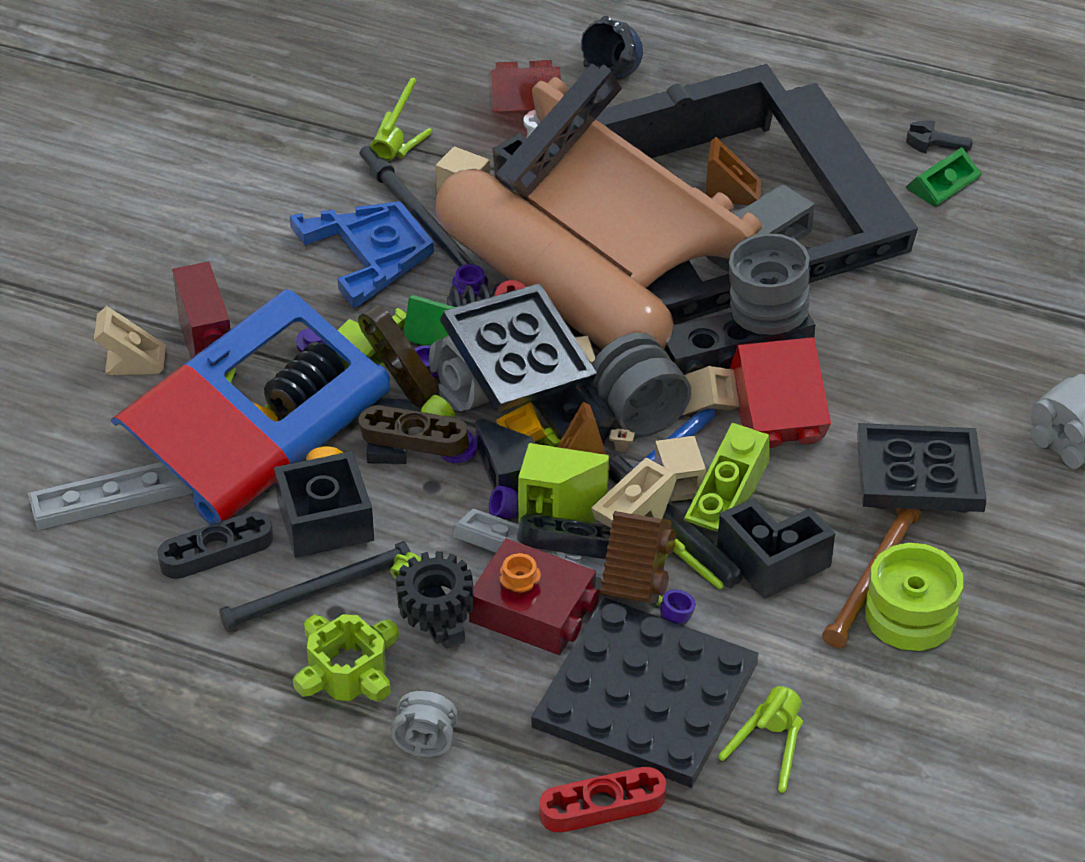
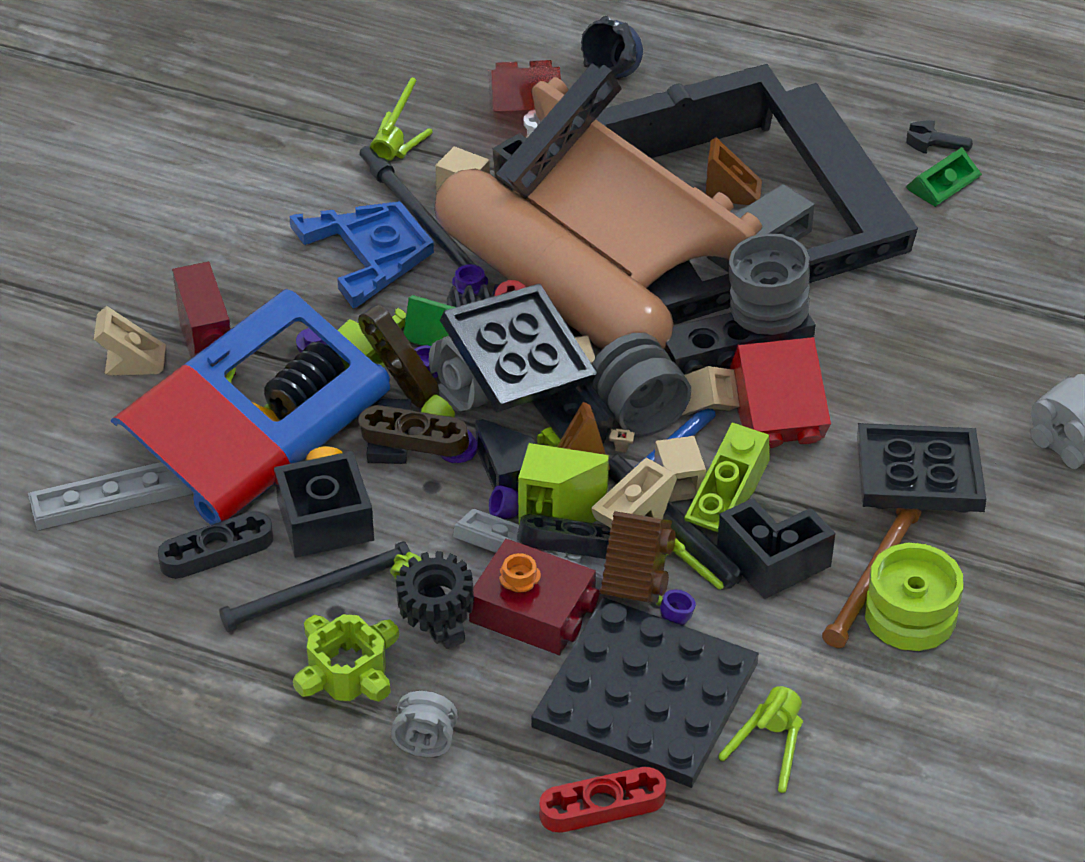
(524, 421): light orange tile -> none

